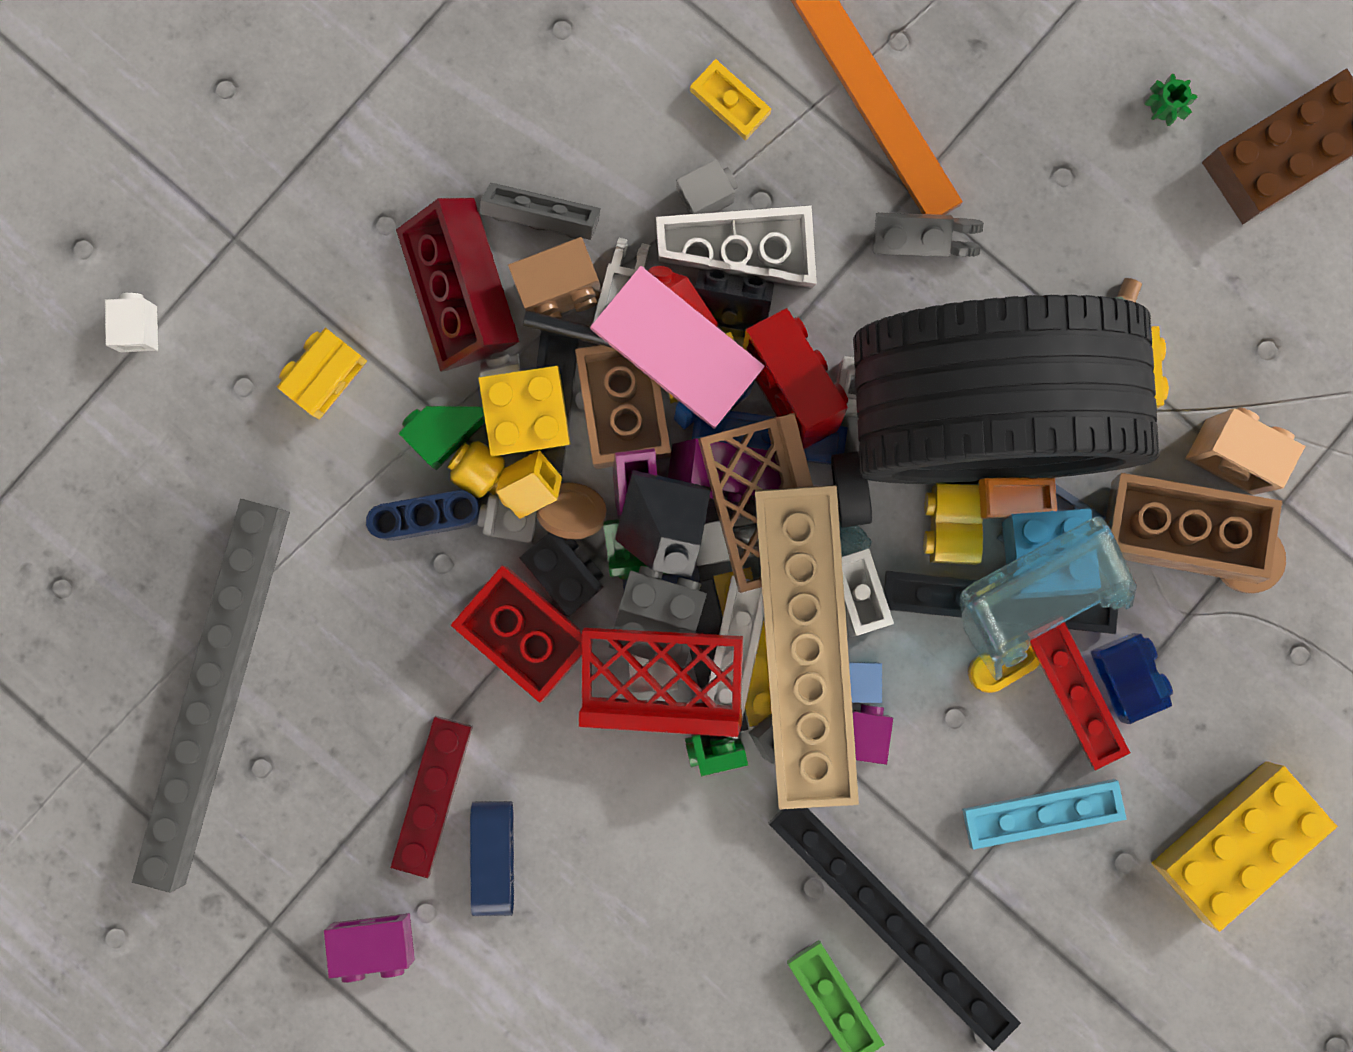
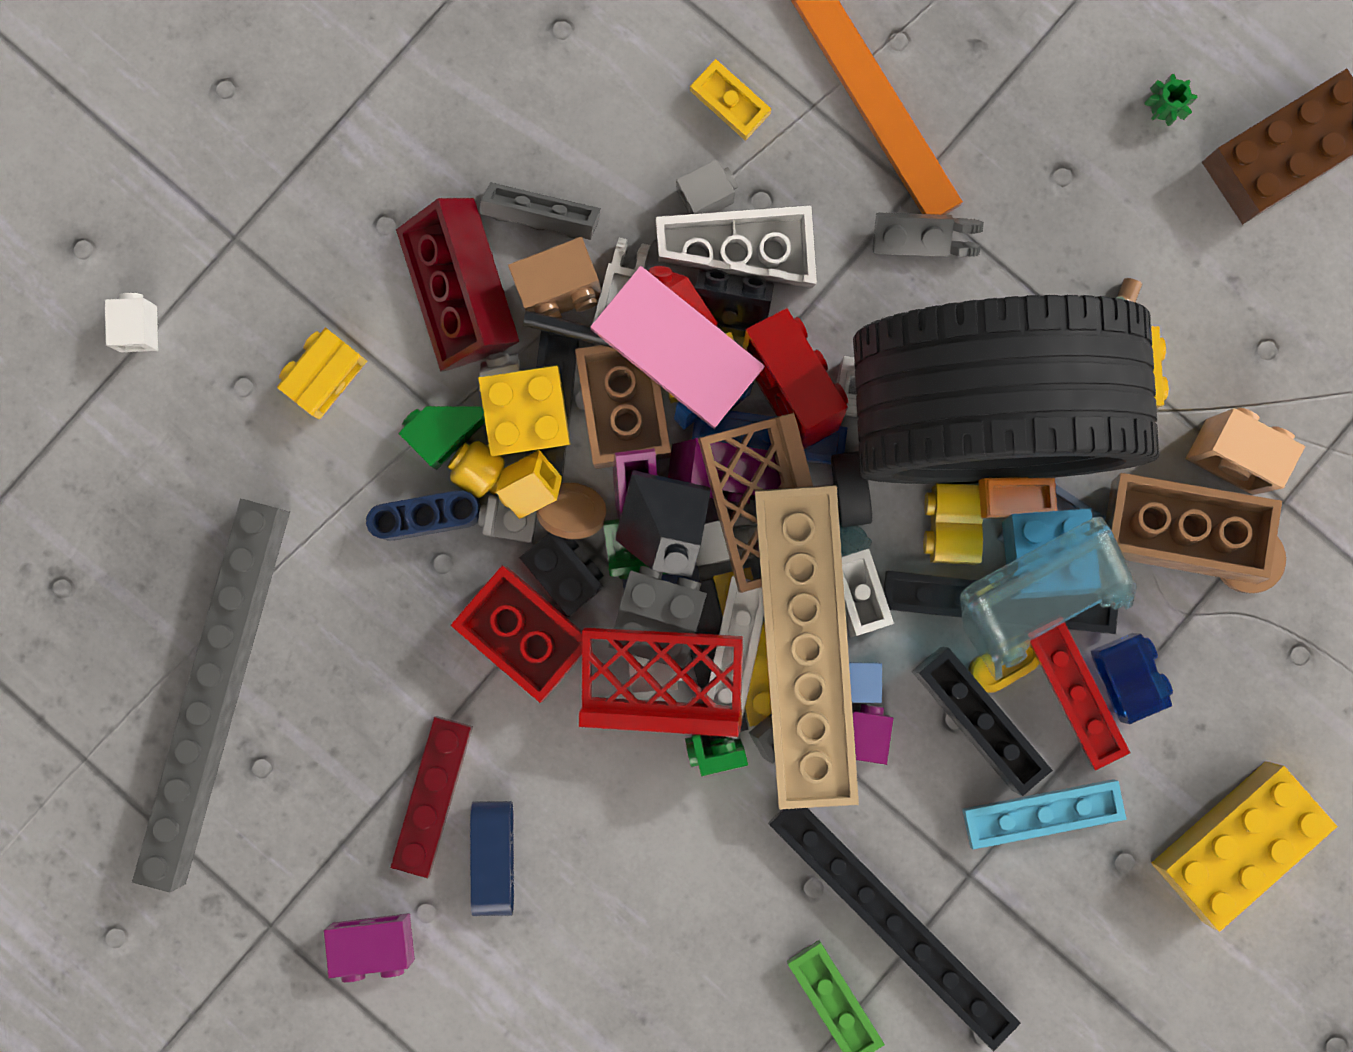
(982, 721): none -> black brick

